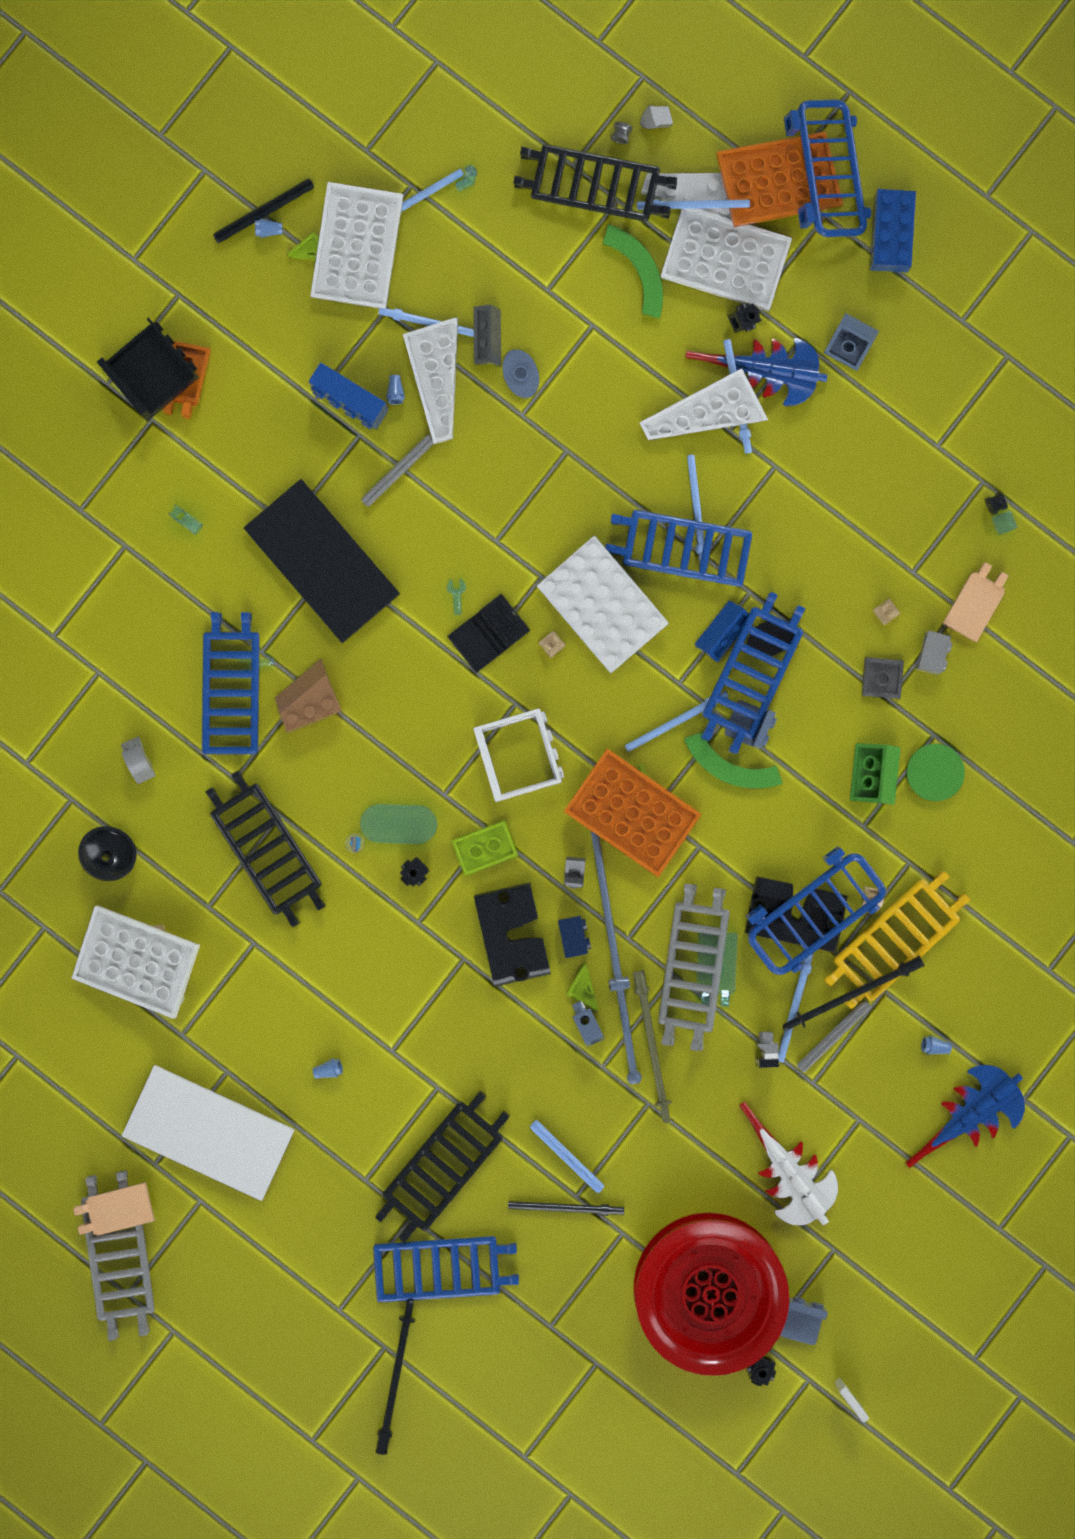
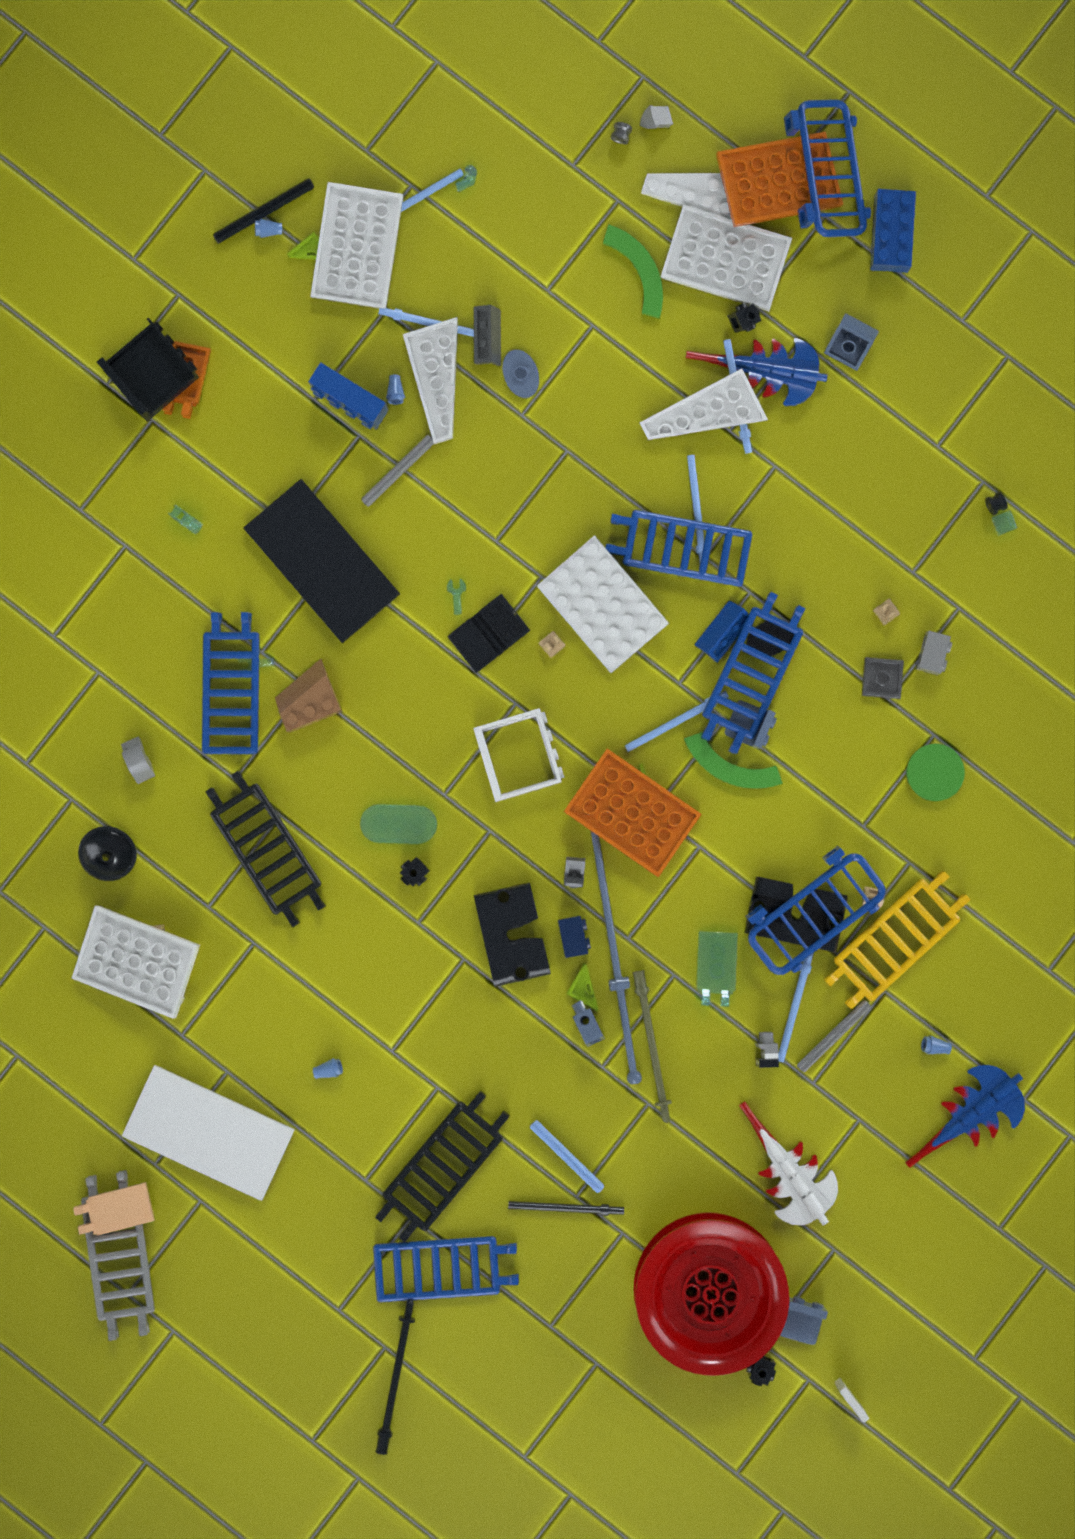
(355, 843): clear tile -> none
(484, 848): lime tile -> none
(541, 156): black bar -> none
(671, 1023): light grey bar -> none
(699, 204): light blue bar -> none
(875, 773): bright green slope -> none
(902, 970): black bar -> none
(976, 603): light nougat tile -> none

